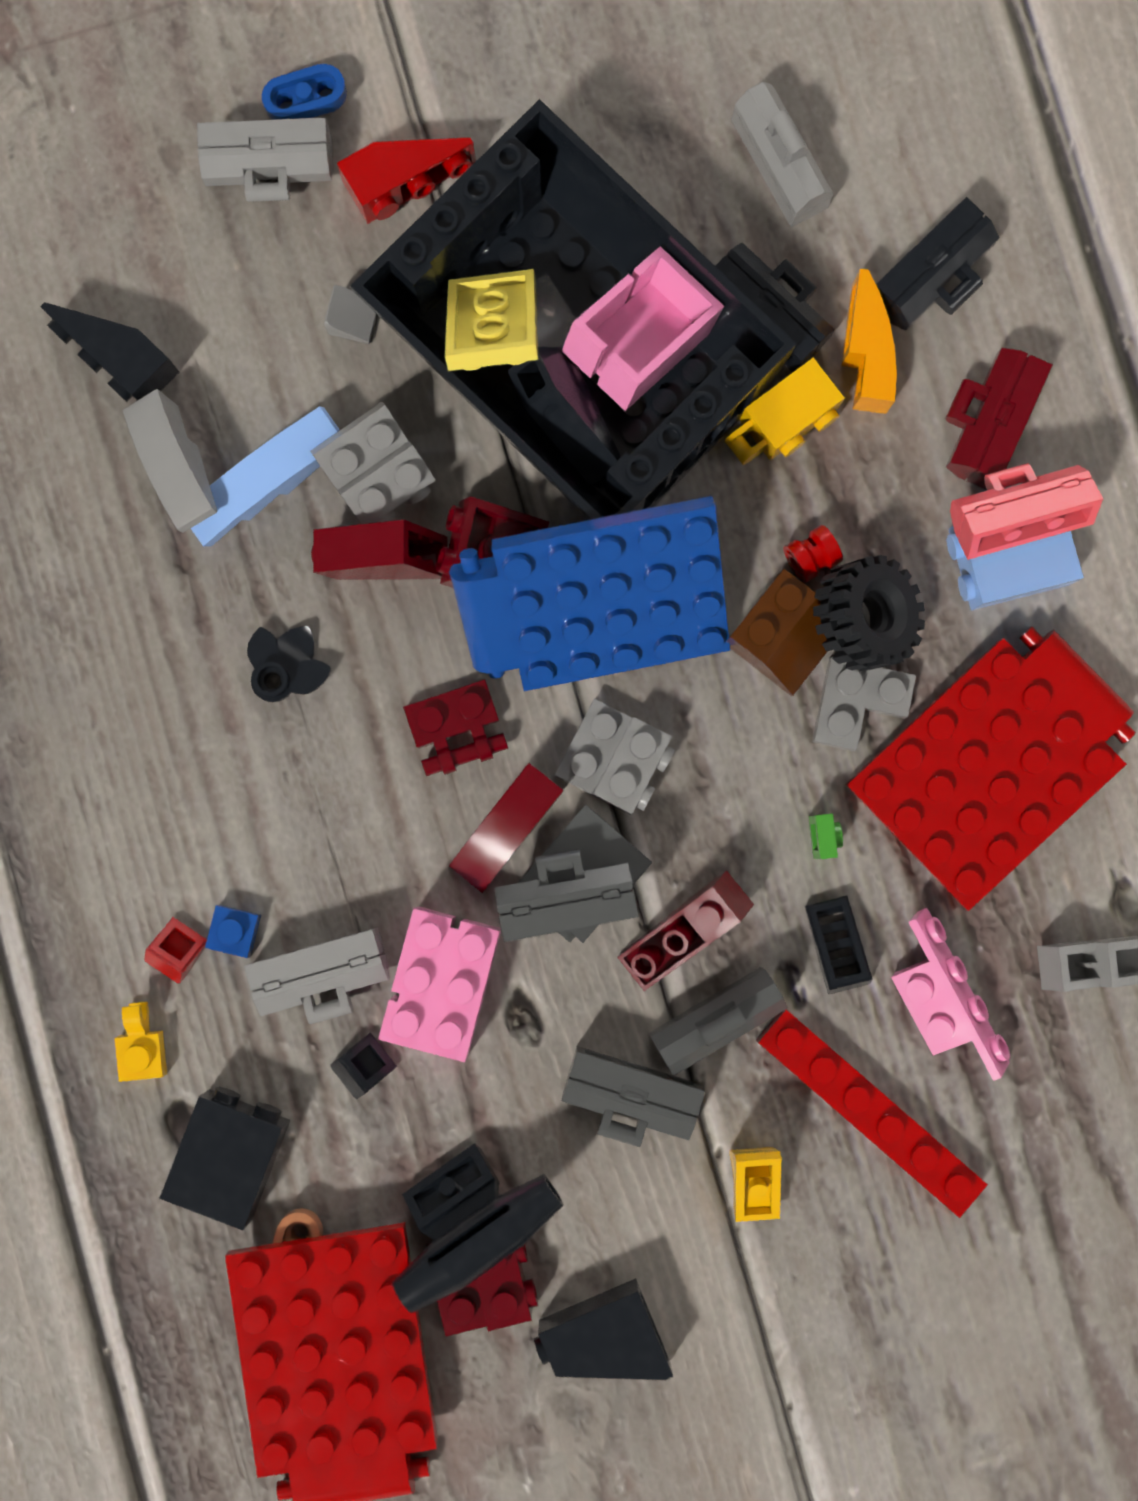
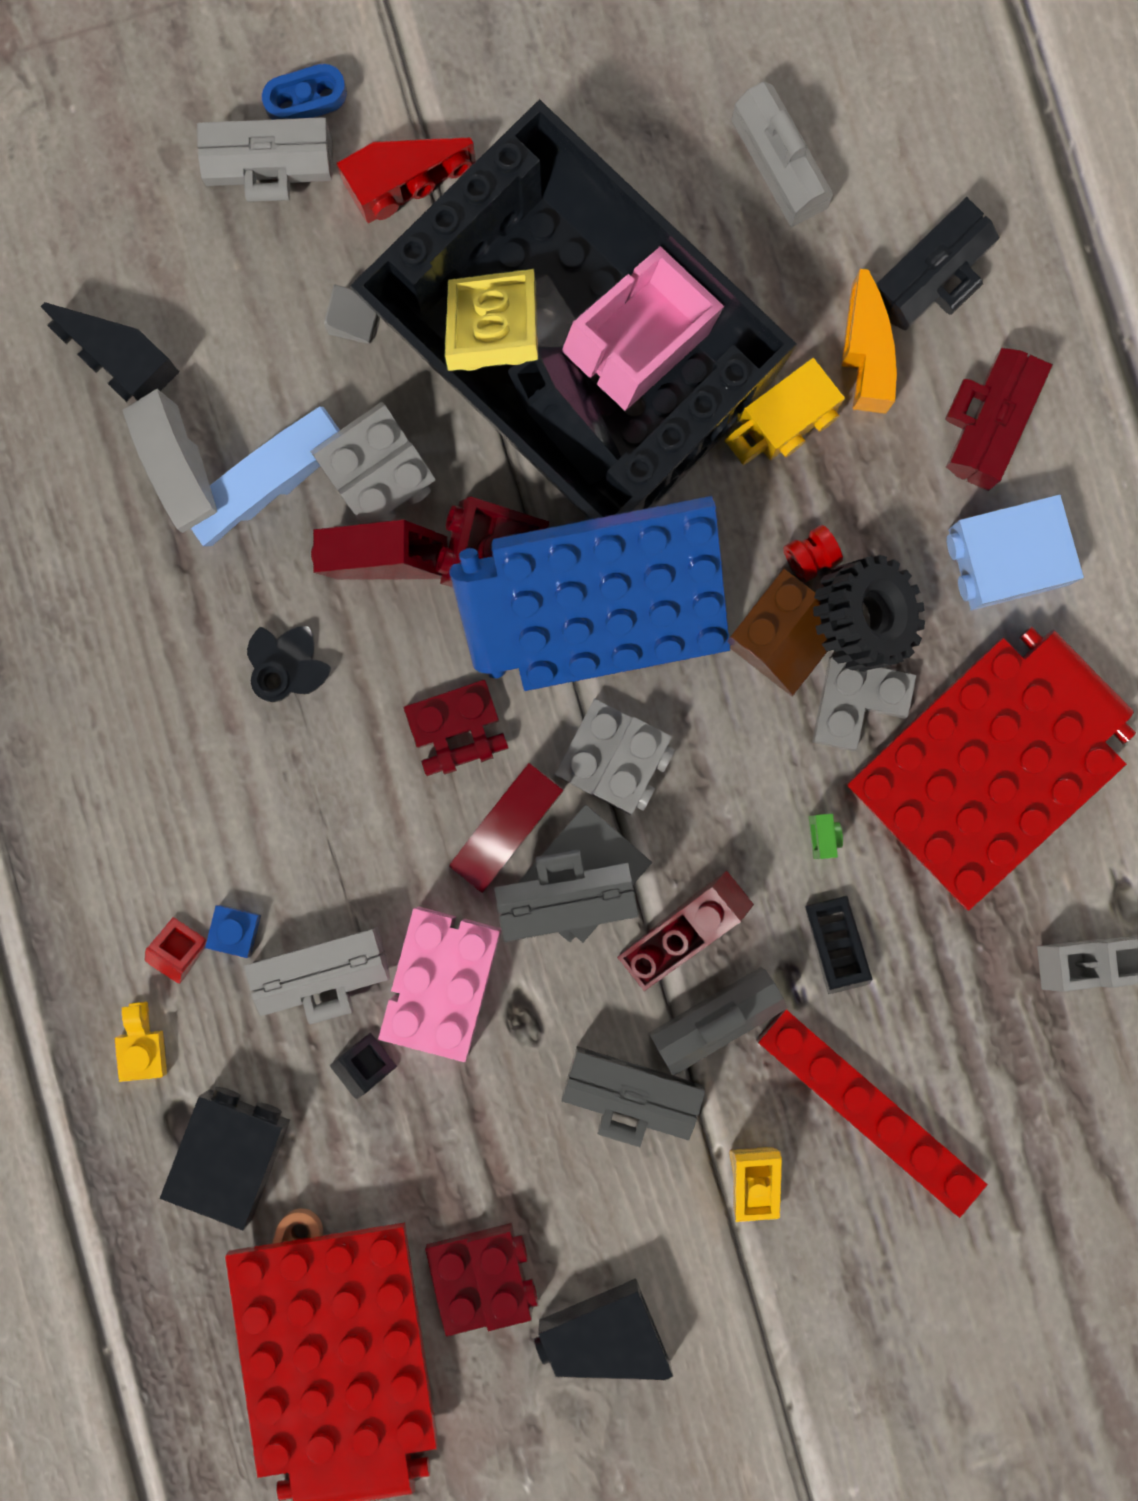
(469, 1225): black plate -> none
(788, 312): black piece -> none
(944, 1001): bright pink bracket -> none
(1024, 512): coral piece -> none

